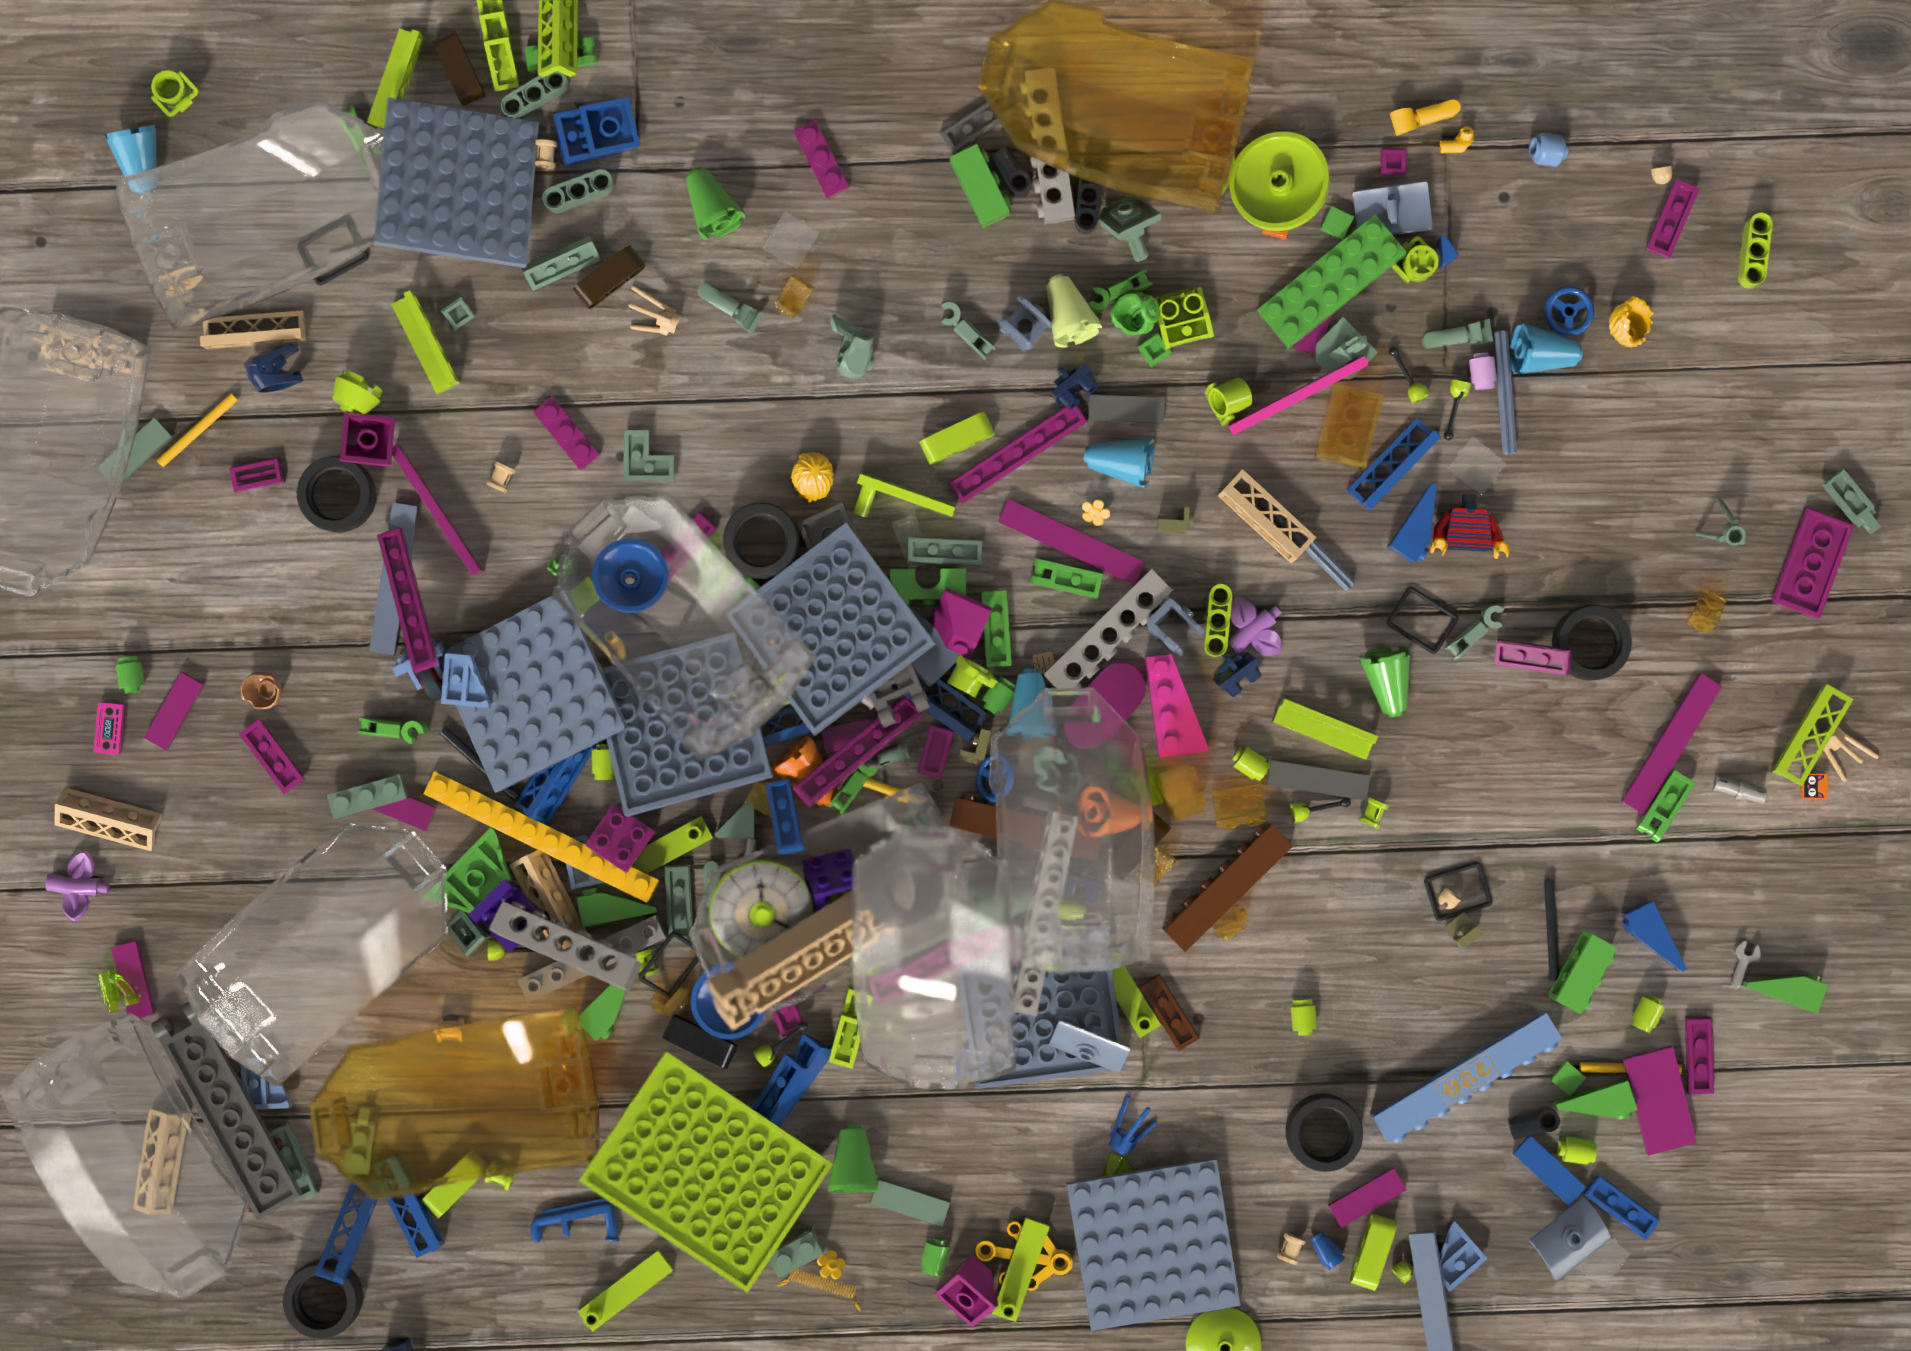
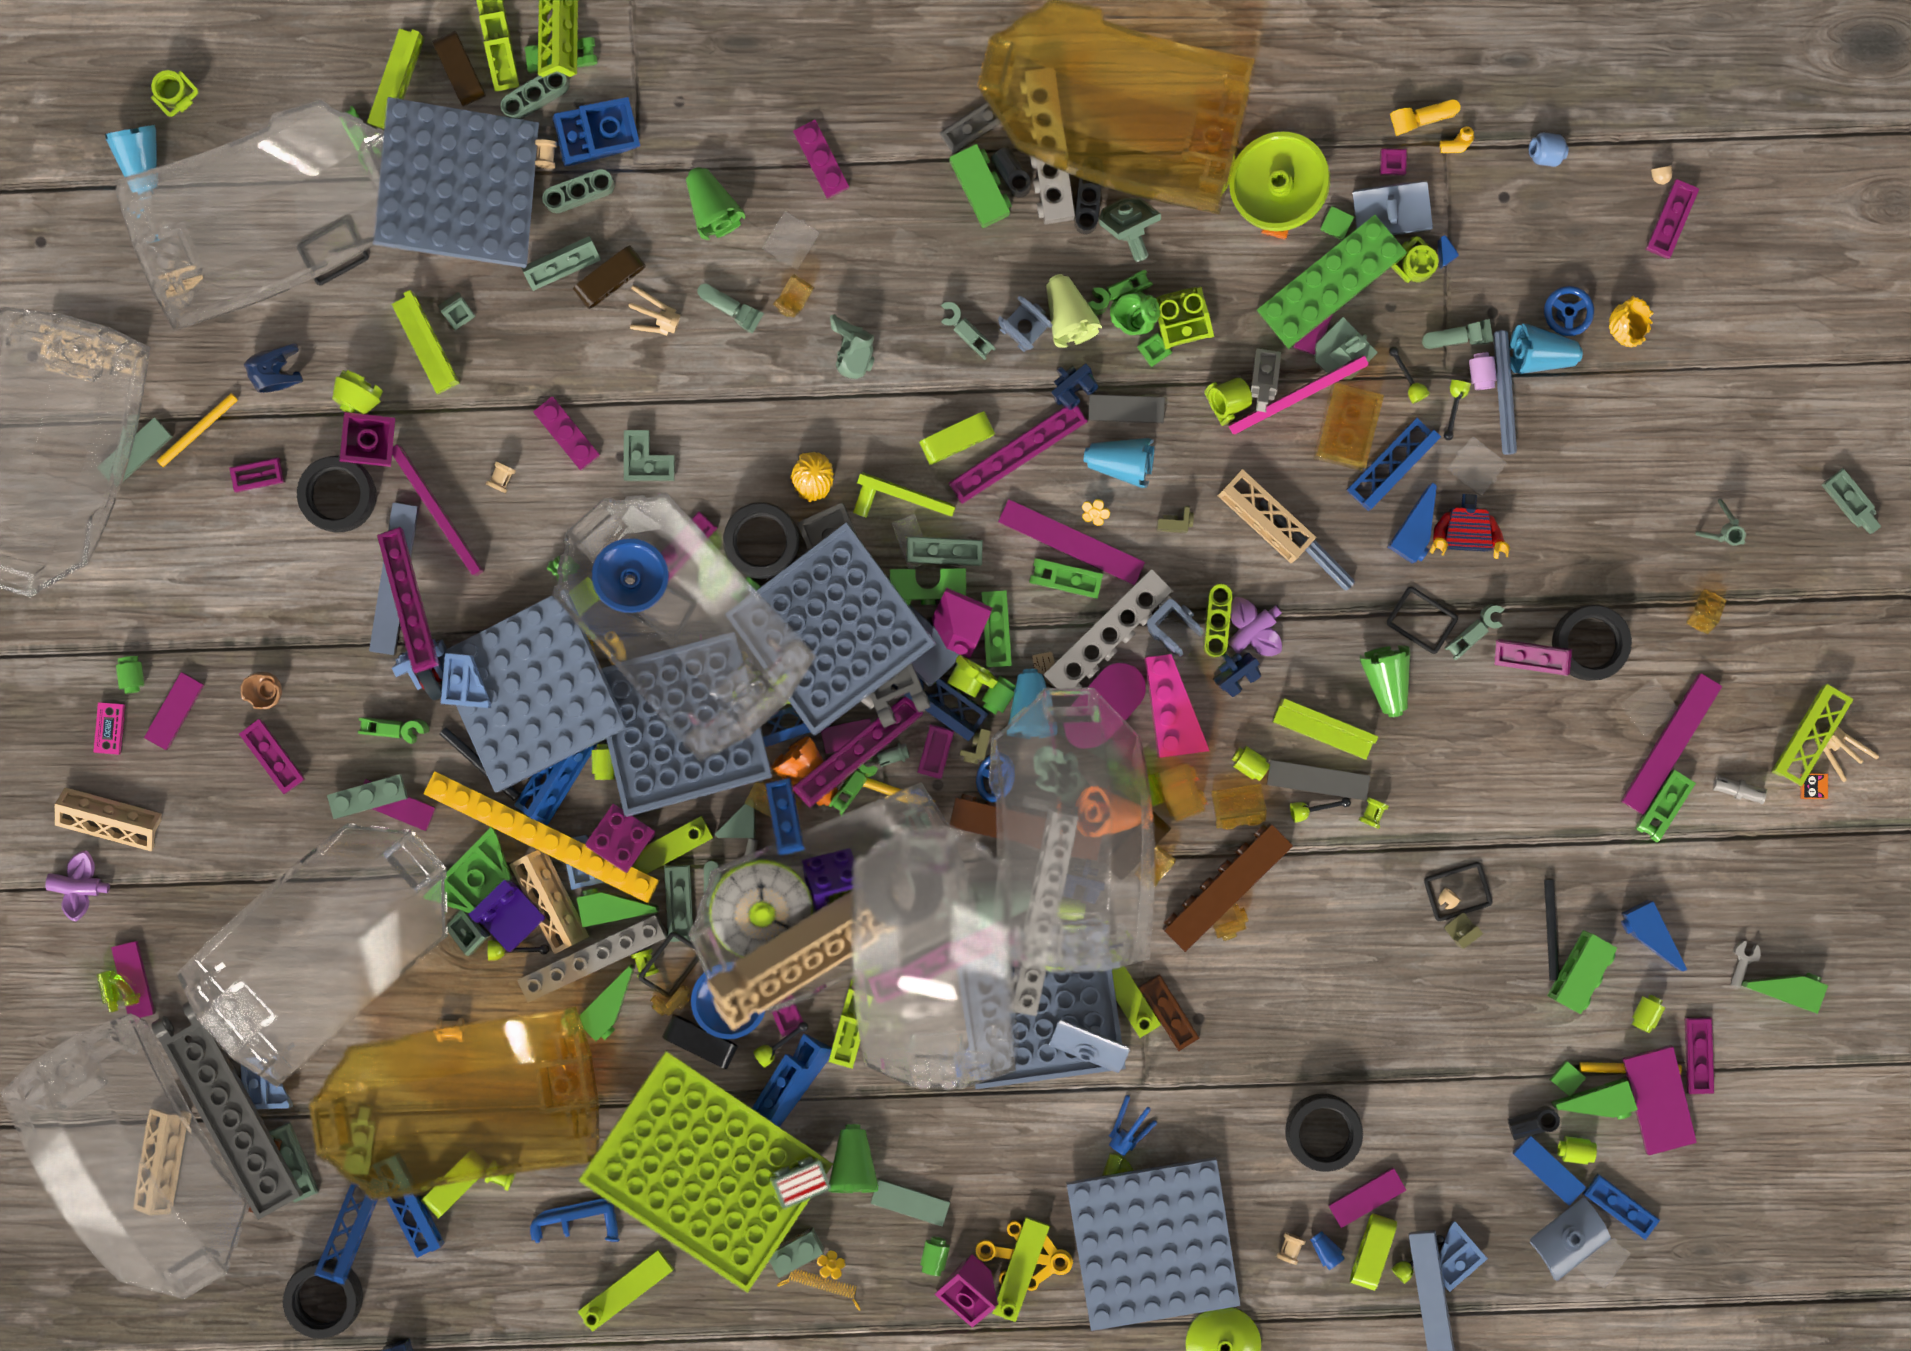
(254, 338): tan fence -> none
(506, 925): light grey brick -> none
(800, 1182): none -> brick
(1265, 377): none -> light grey hinge
(1303, 1016): lime brick -> none
(1466, 1076): medium blue brick -> none
(1760, 239): lime beam -> none
(1812, 563): magenta tile -> none

